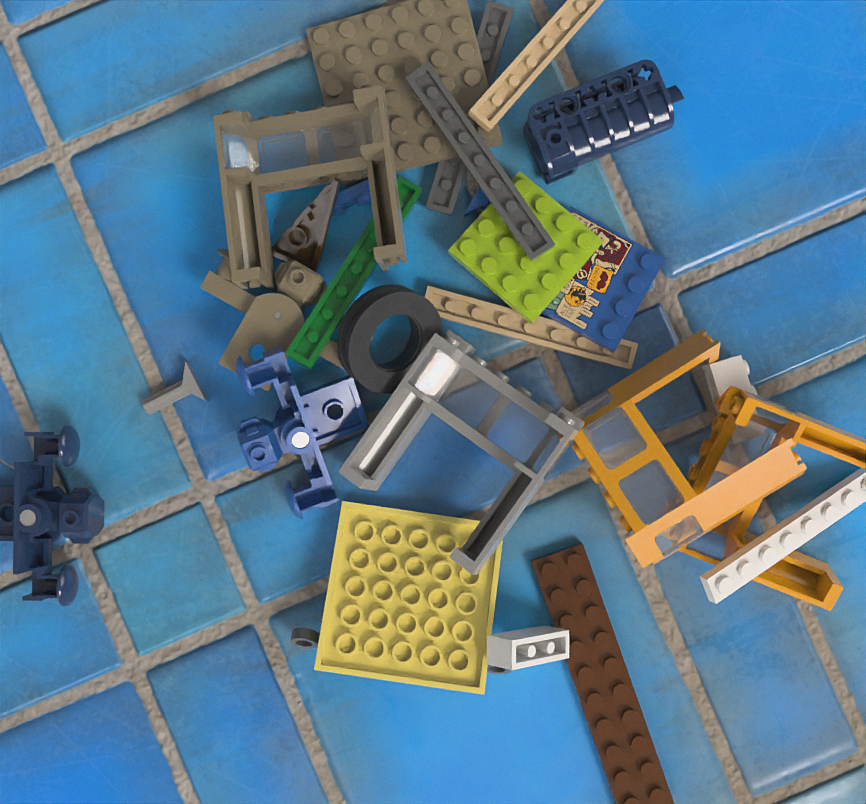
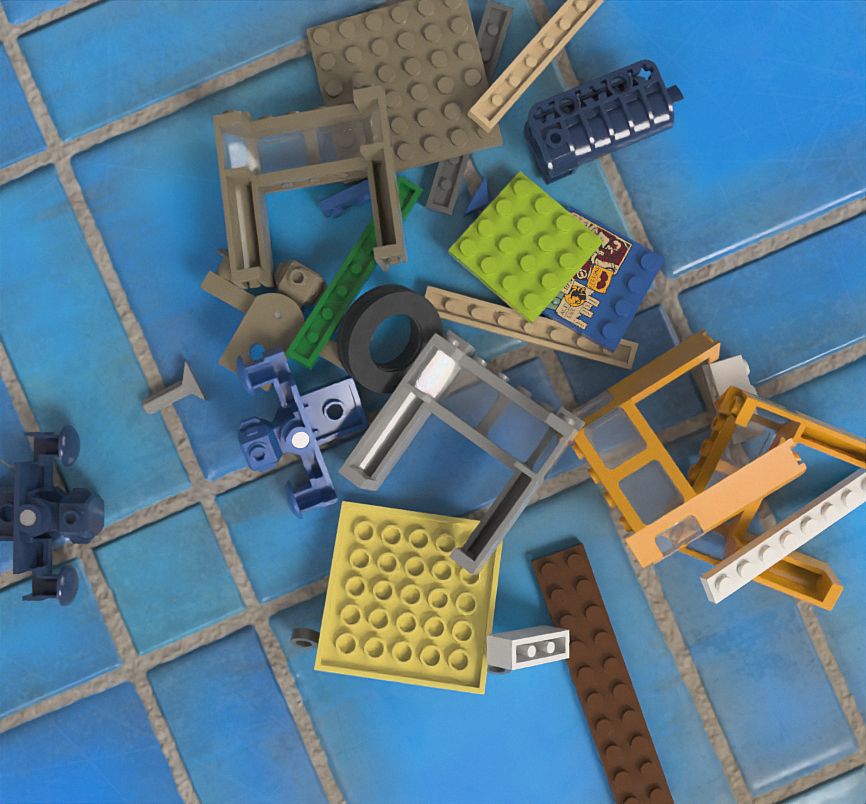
(308, 234): dark brown wing -> none
(480, 161): dark grey plate -> none

